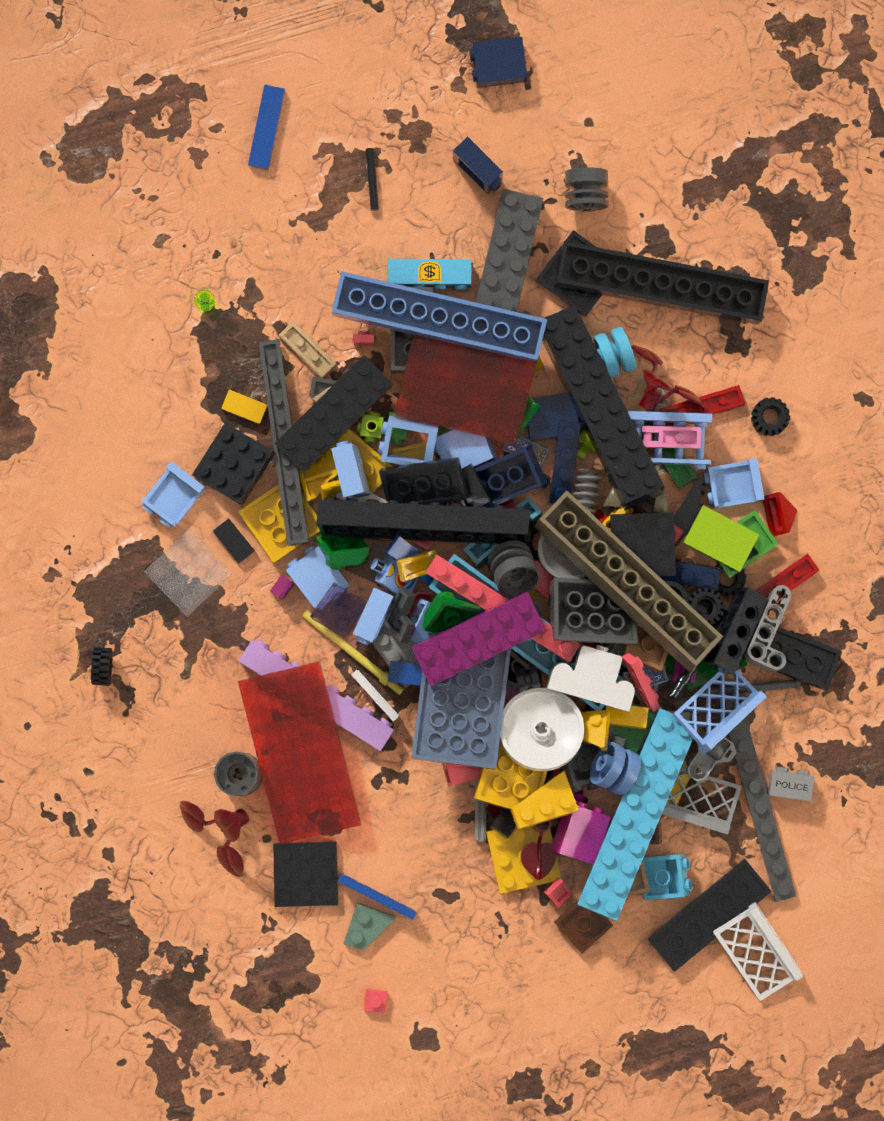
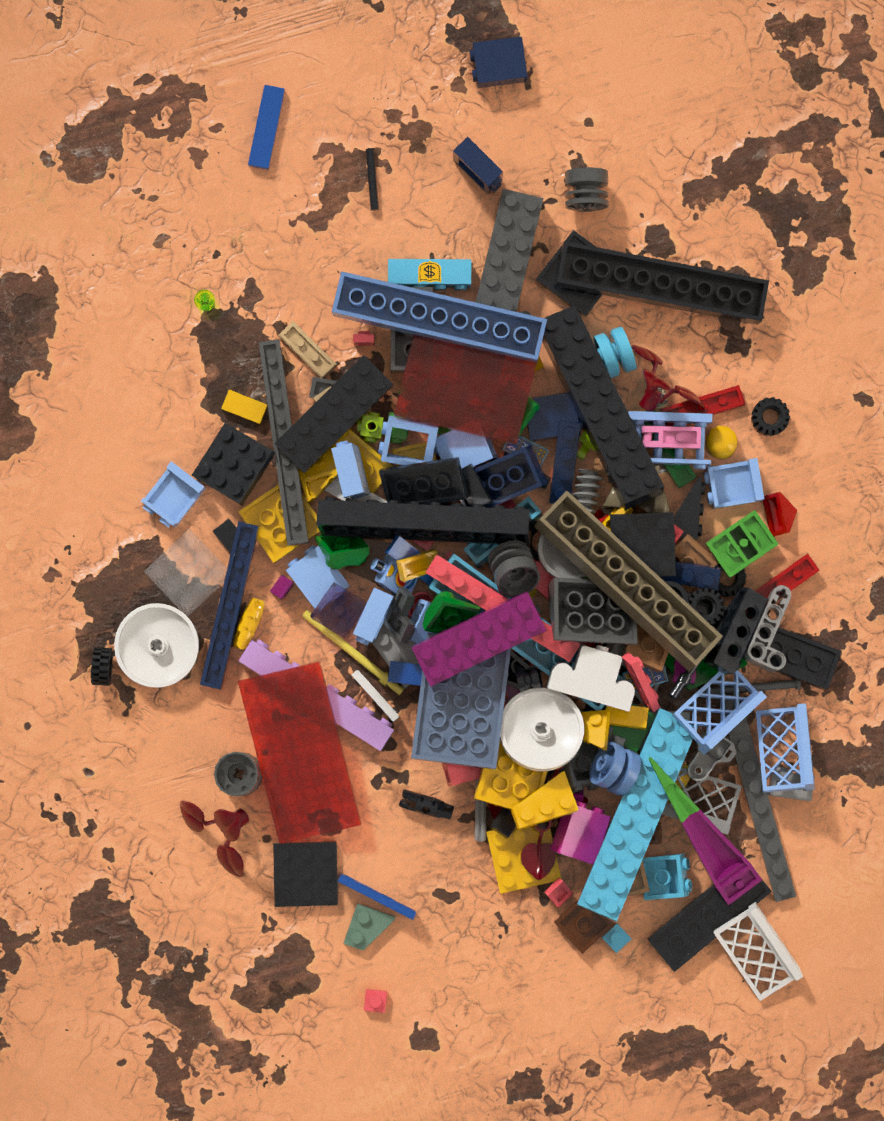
(156, 645): none -> white dish
(229, 605): none -> dark blue plate
(248, 623): none -> yellow hinge
(330, 489): yellow tile -> none
(426, 805): none -> black hinge
(616, 938): none -> medium azure plate
(721, 442): none -> yellow hair
(721, 538): lime tile -> none
(723, 862): none -> magenta plate
(802, 742): none -> light blue fence

